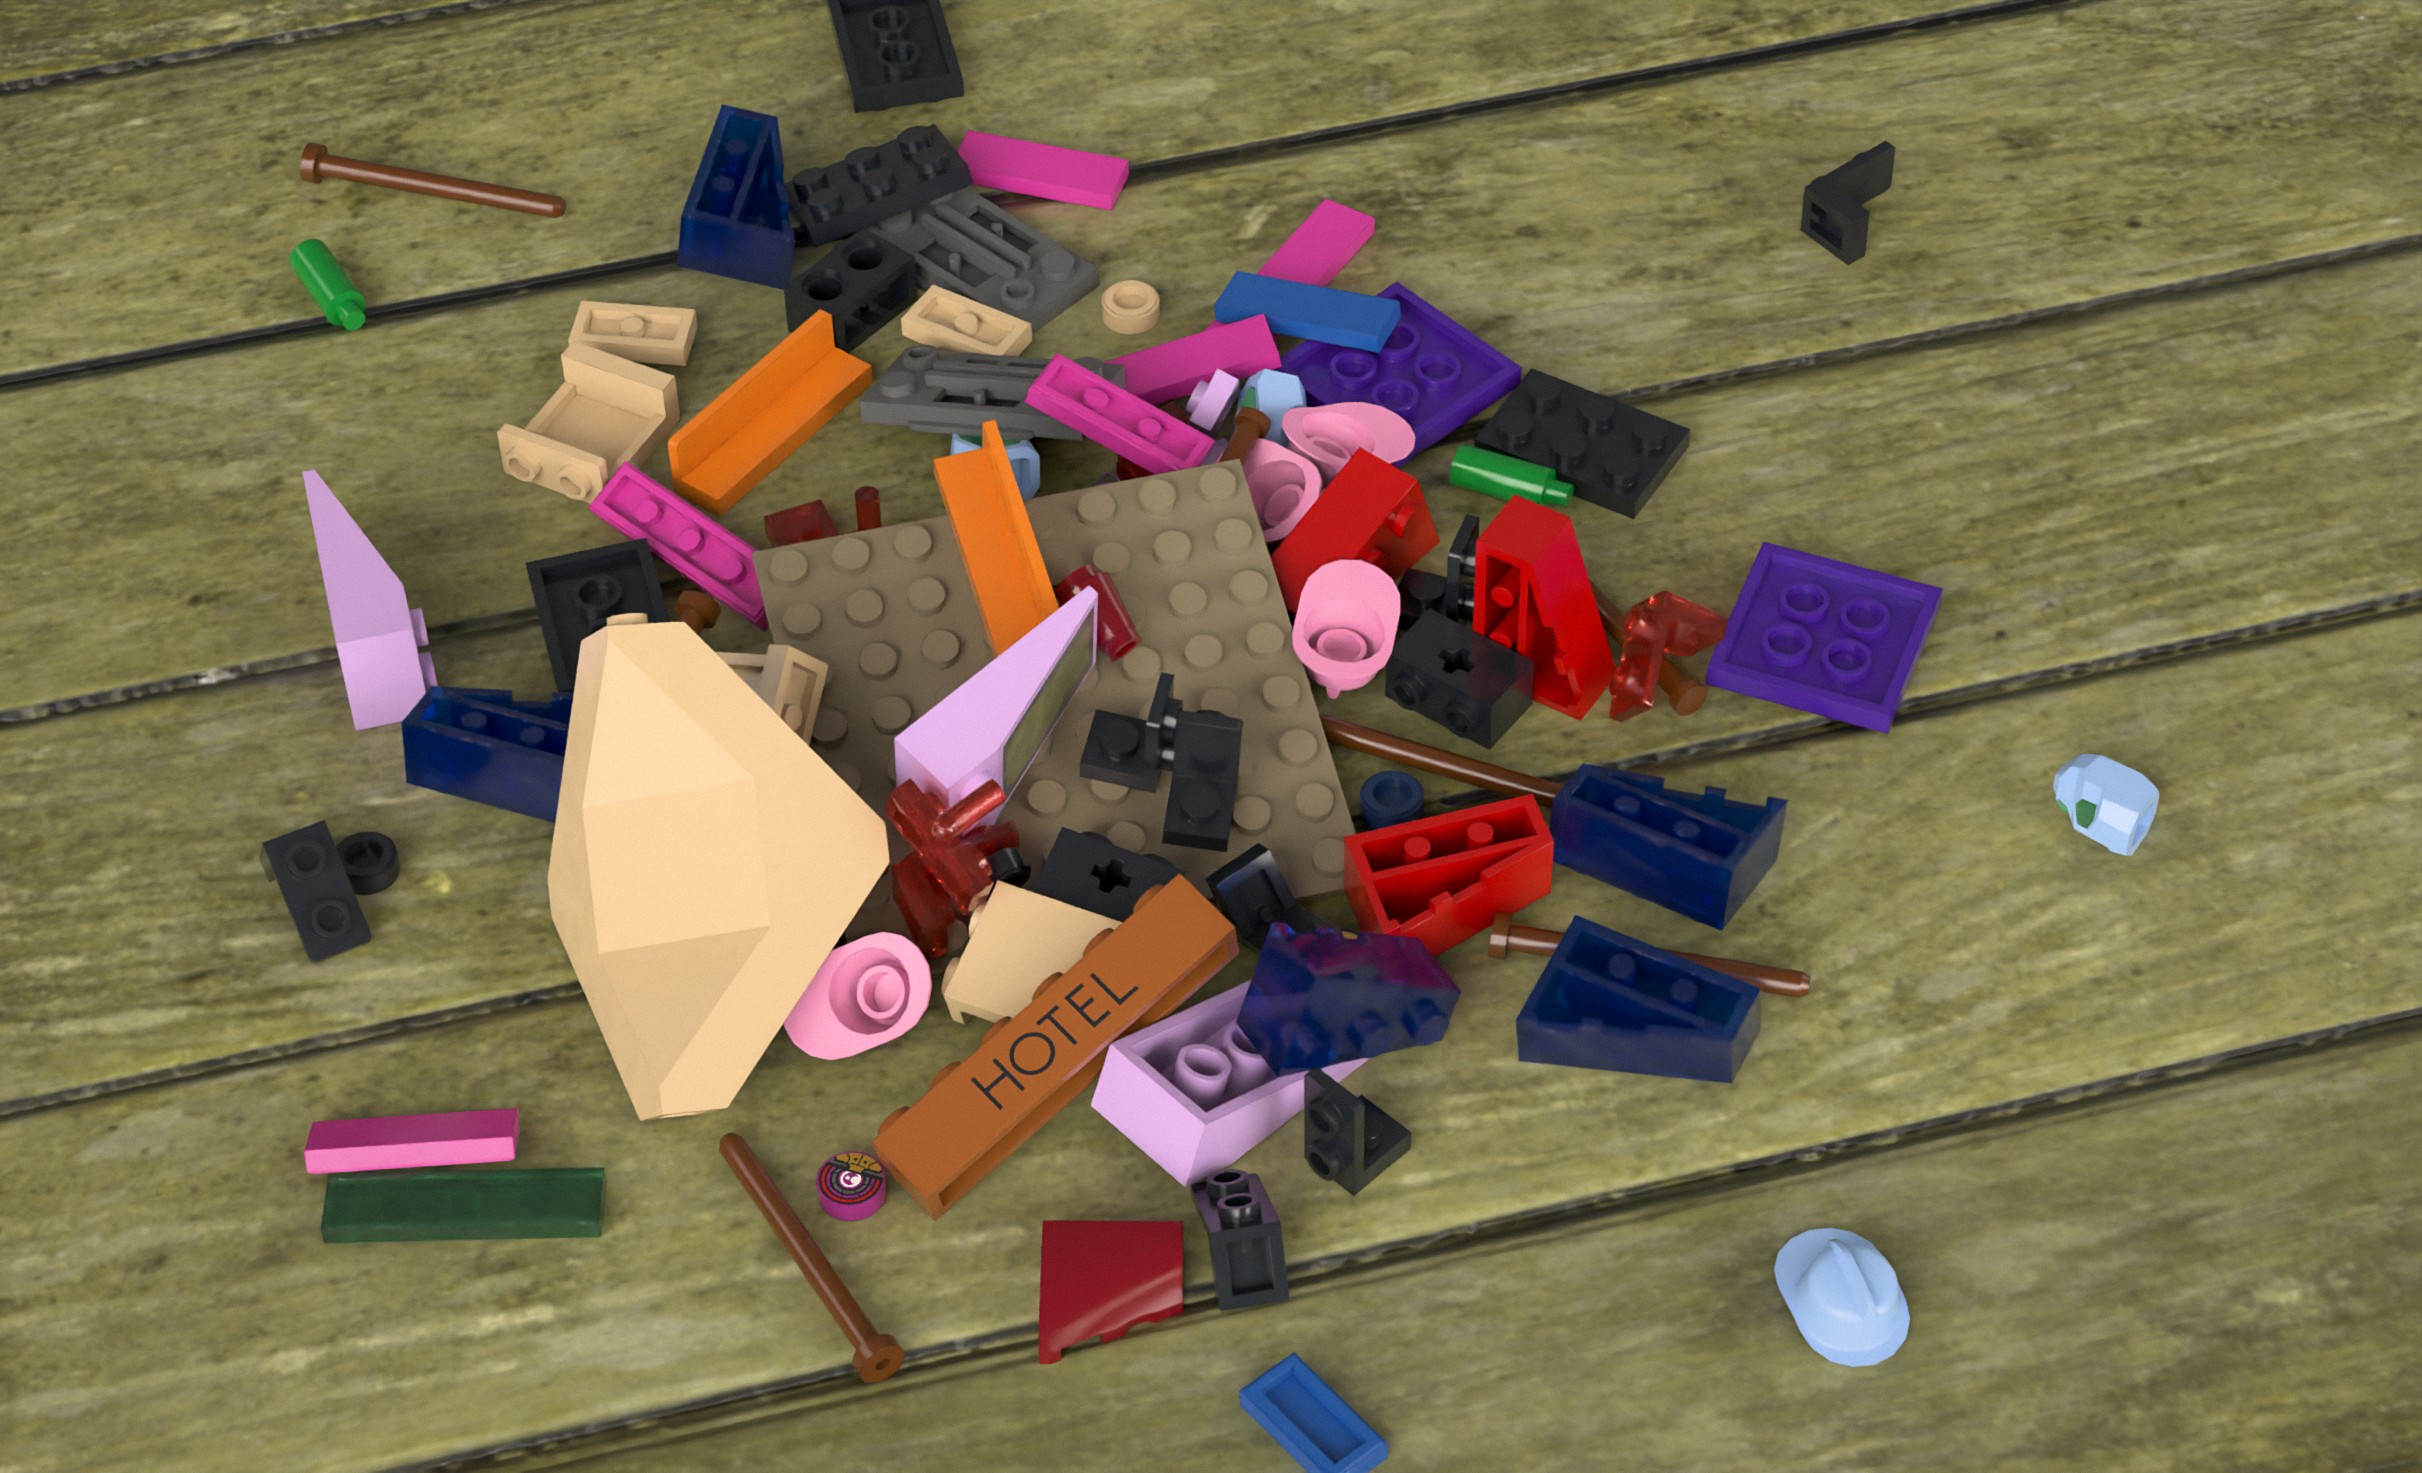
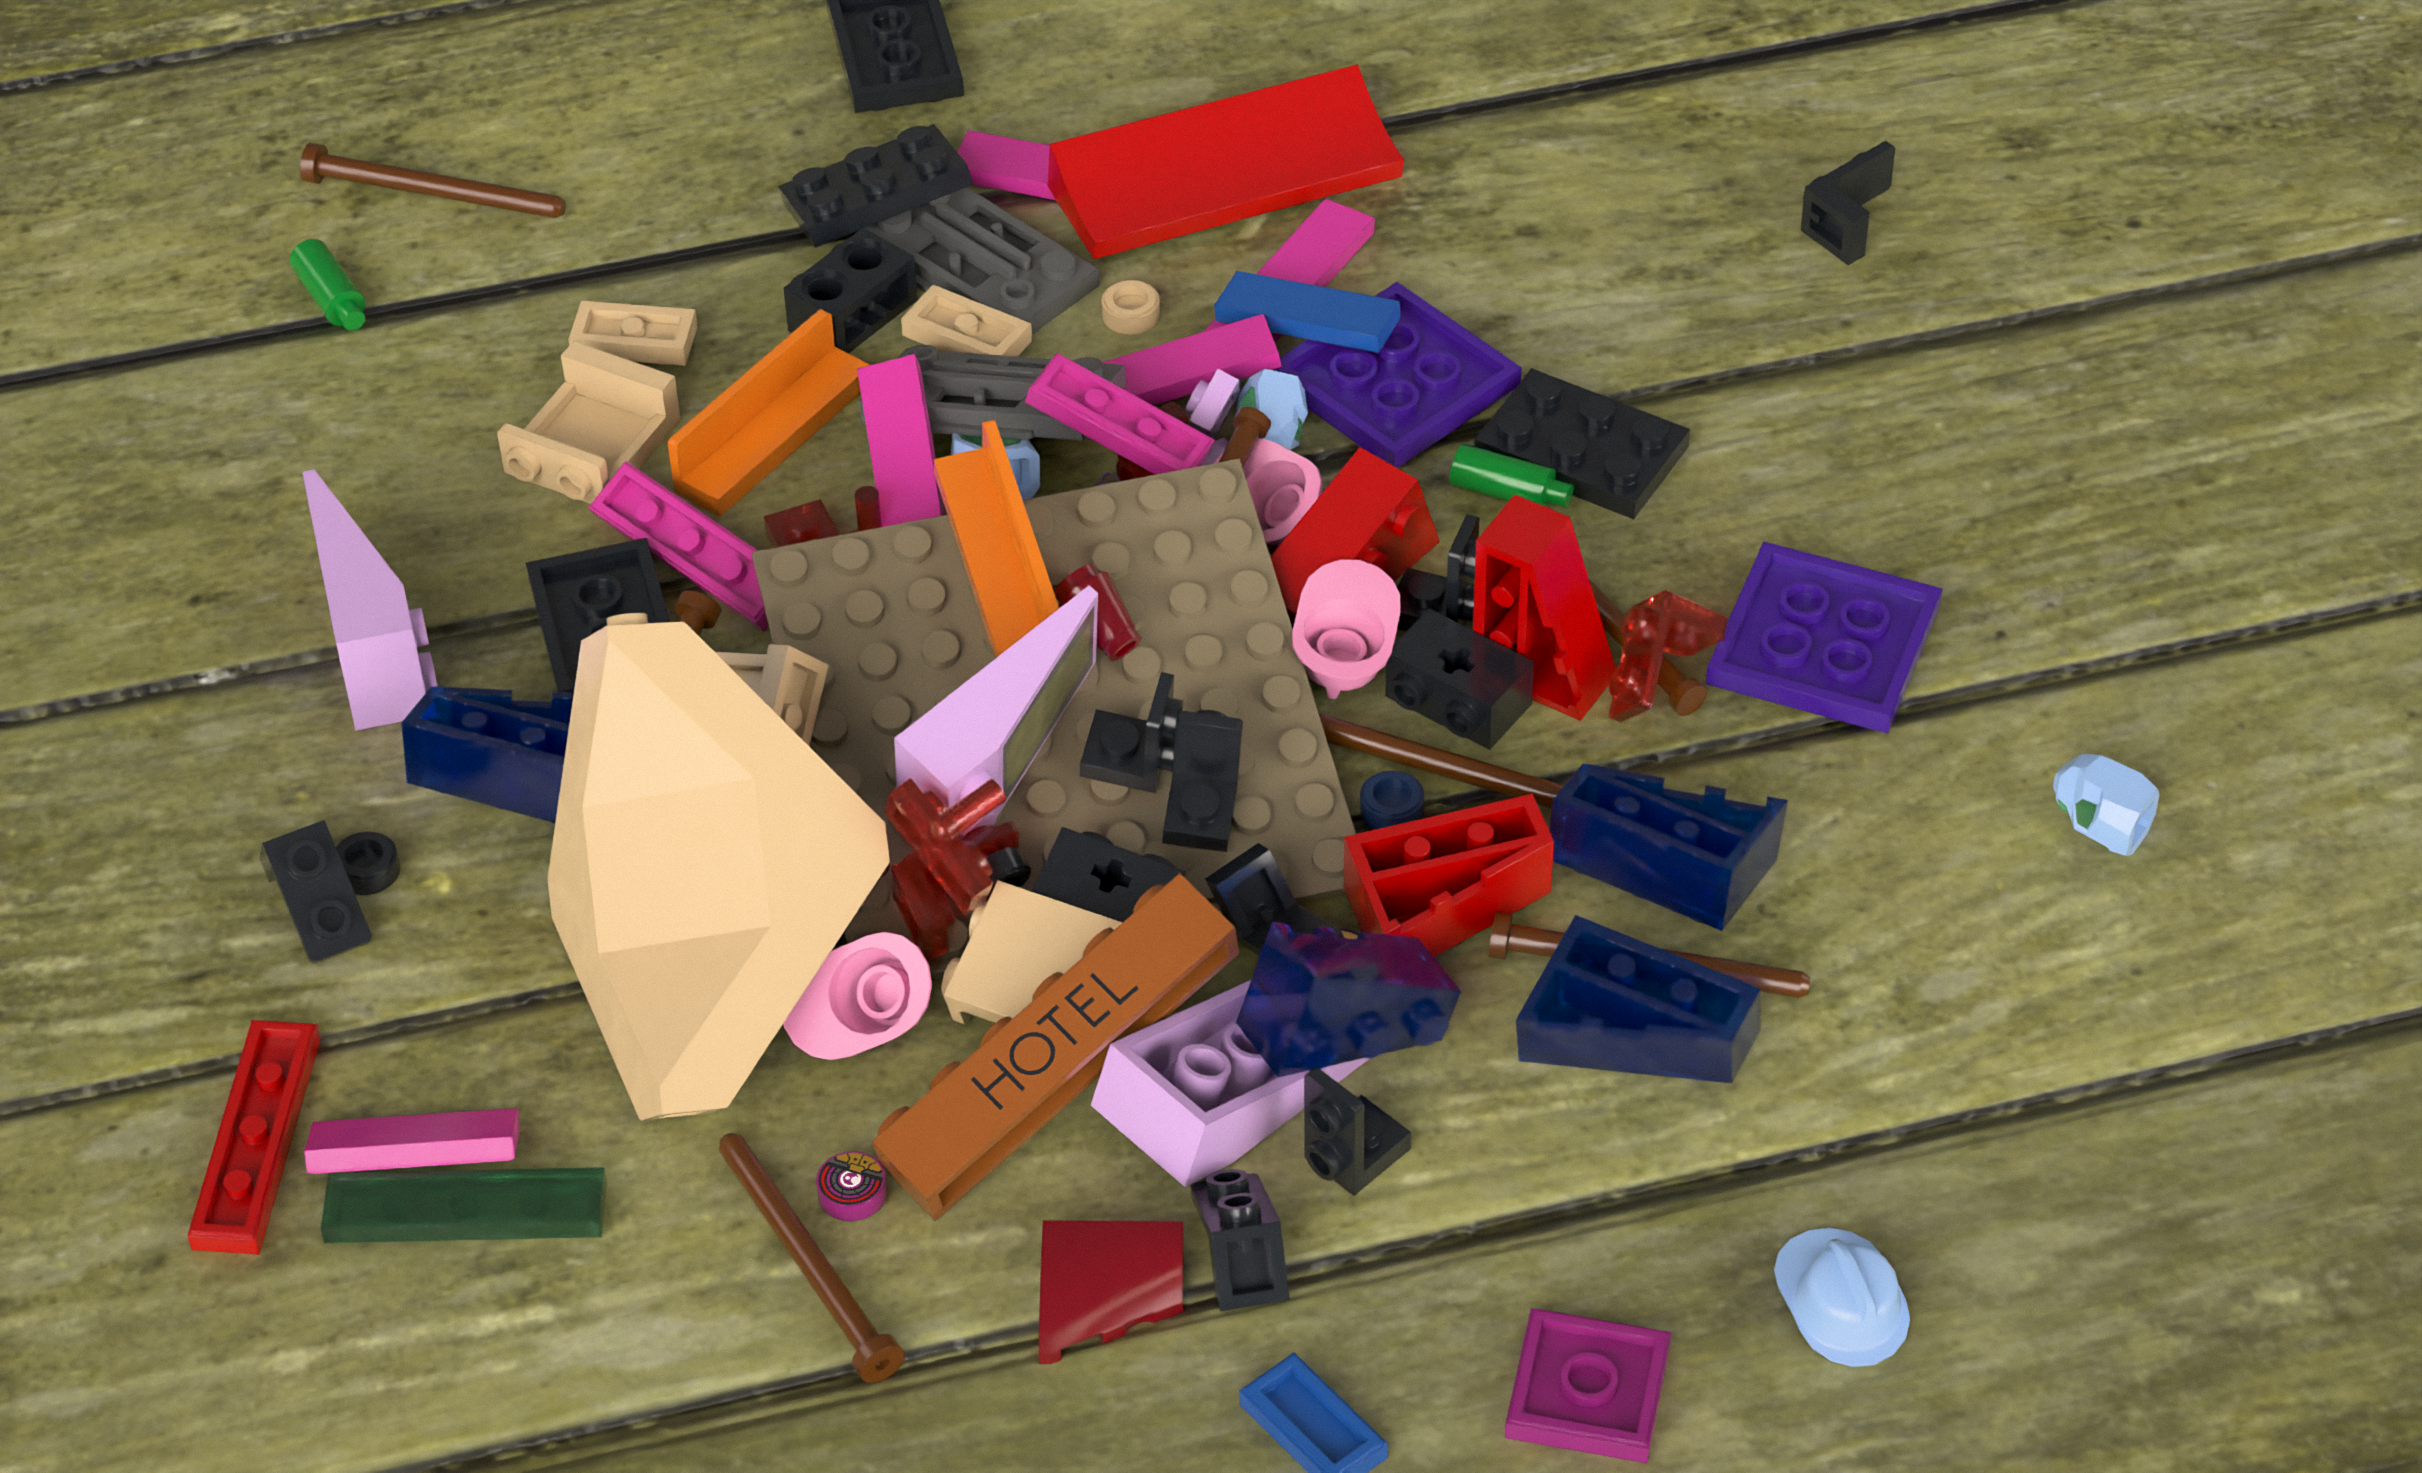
(254, 1137): none -> red tile
(739, 204): clear blue wedge -> none
(900, 440): none -> dark pink tile
(1221, 162): none -> red arch
(1335, 432): bright pink piece -> none
(1588, 1385): none -> magenta tile

